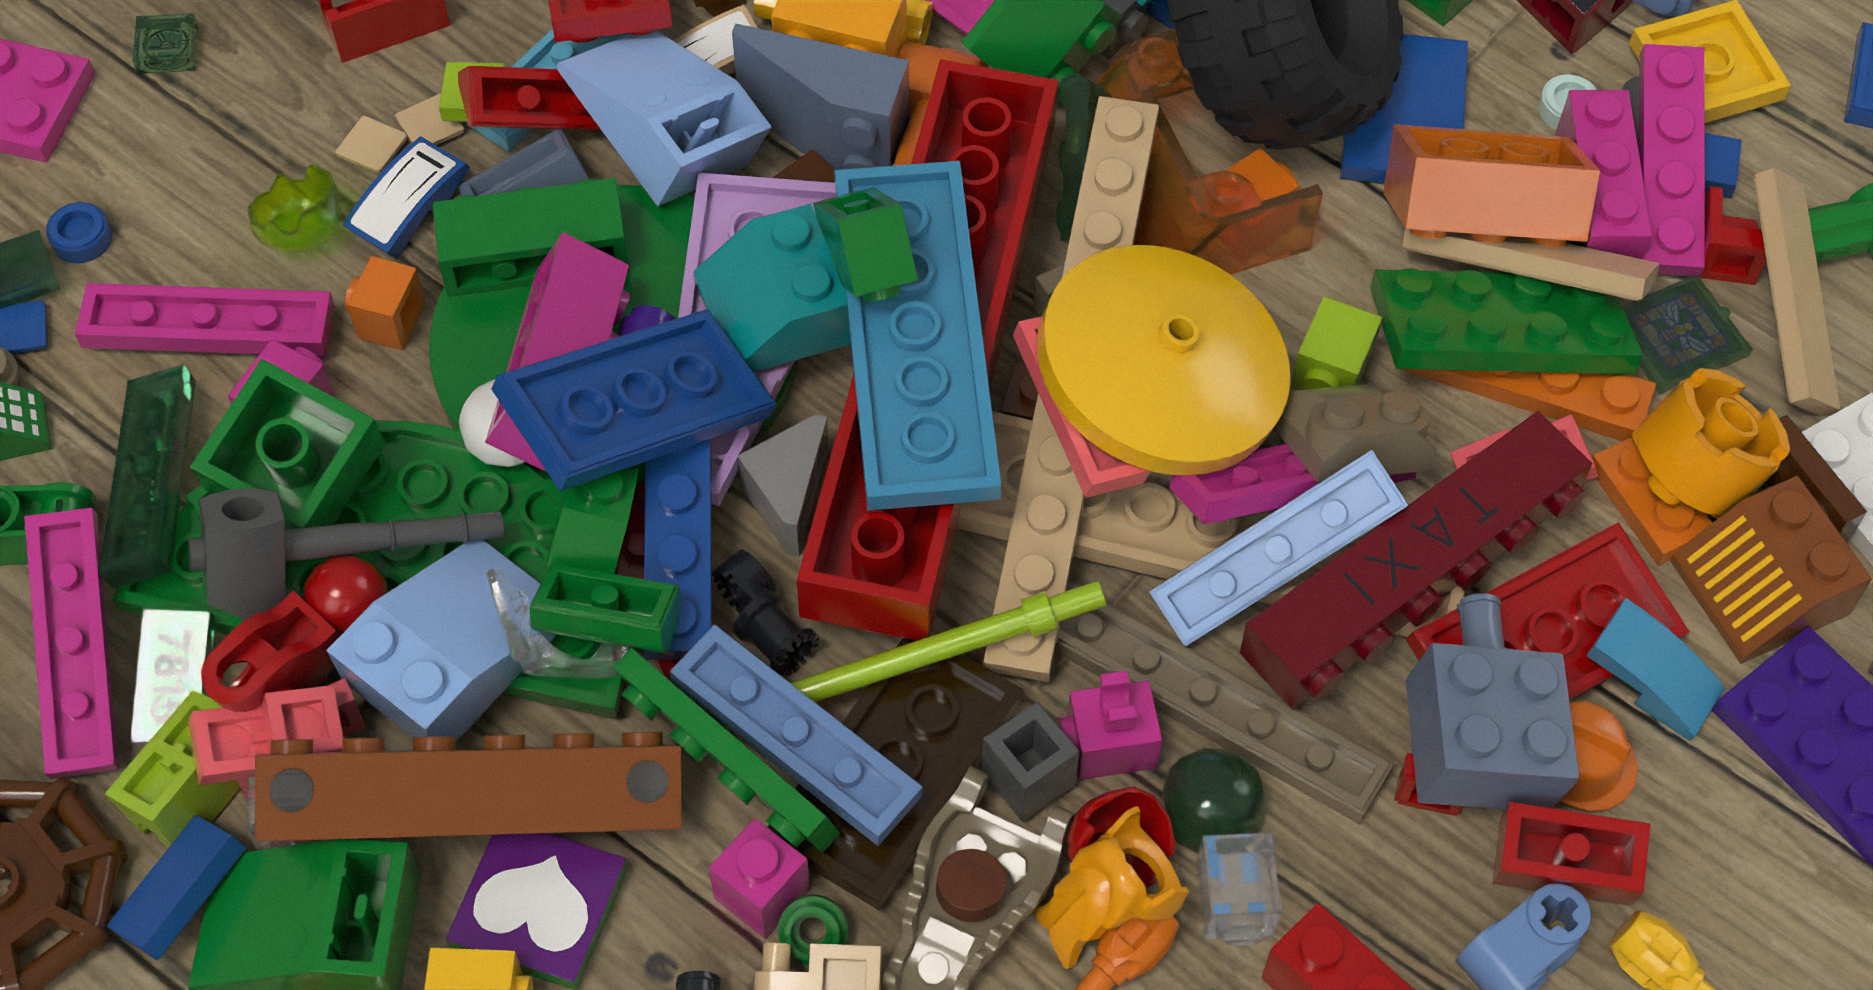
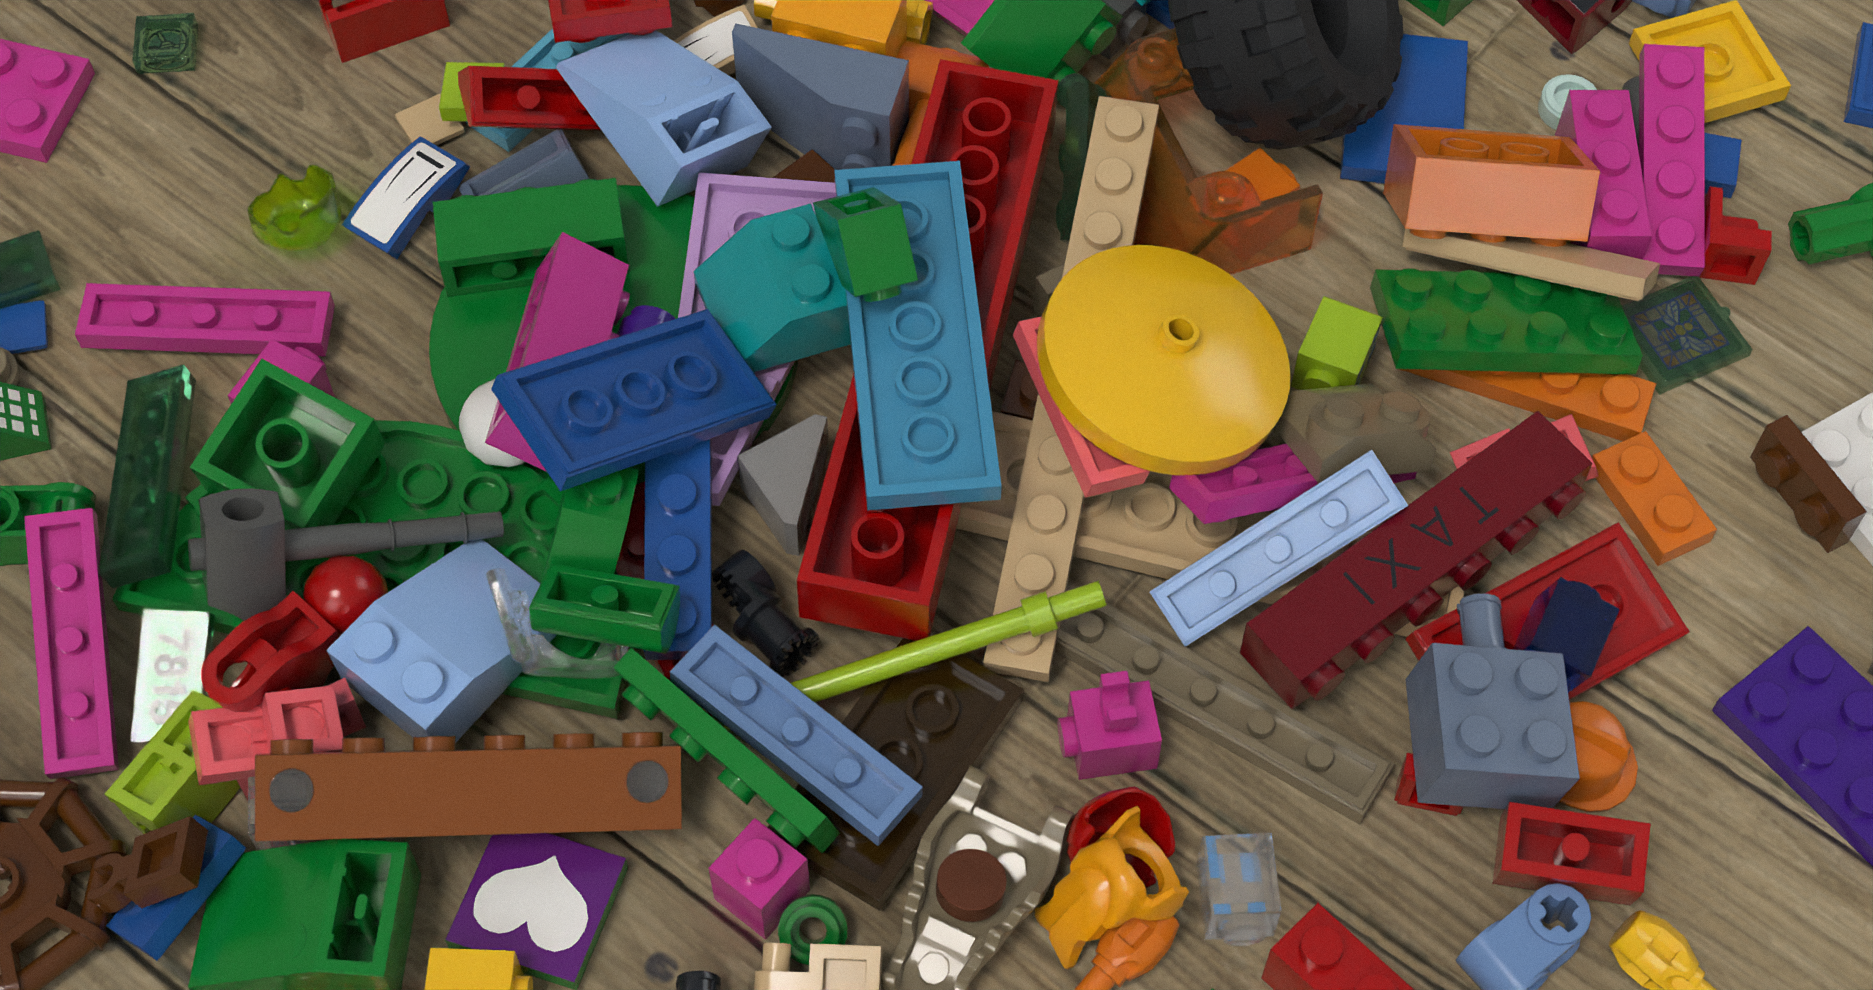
(79, 232): blue tile -> none
(160, 867): none -> reddish brown plate
(371, 144): tan piece -> none
(385, 302): orange plate -> none
(1030, 761): dark grey brick -> none
(1213, 796): clear green hair -> none
(1571, 622): none -> clear blue brick
(1666, 672): dark azure slope -> none
(1709, 444): light orange brick -> none
(1771, 570): dark orange slope -> none
(1796, 292): tan tile -> none

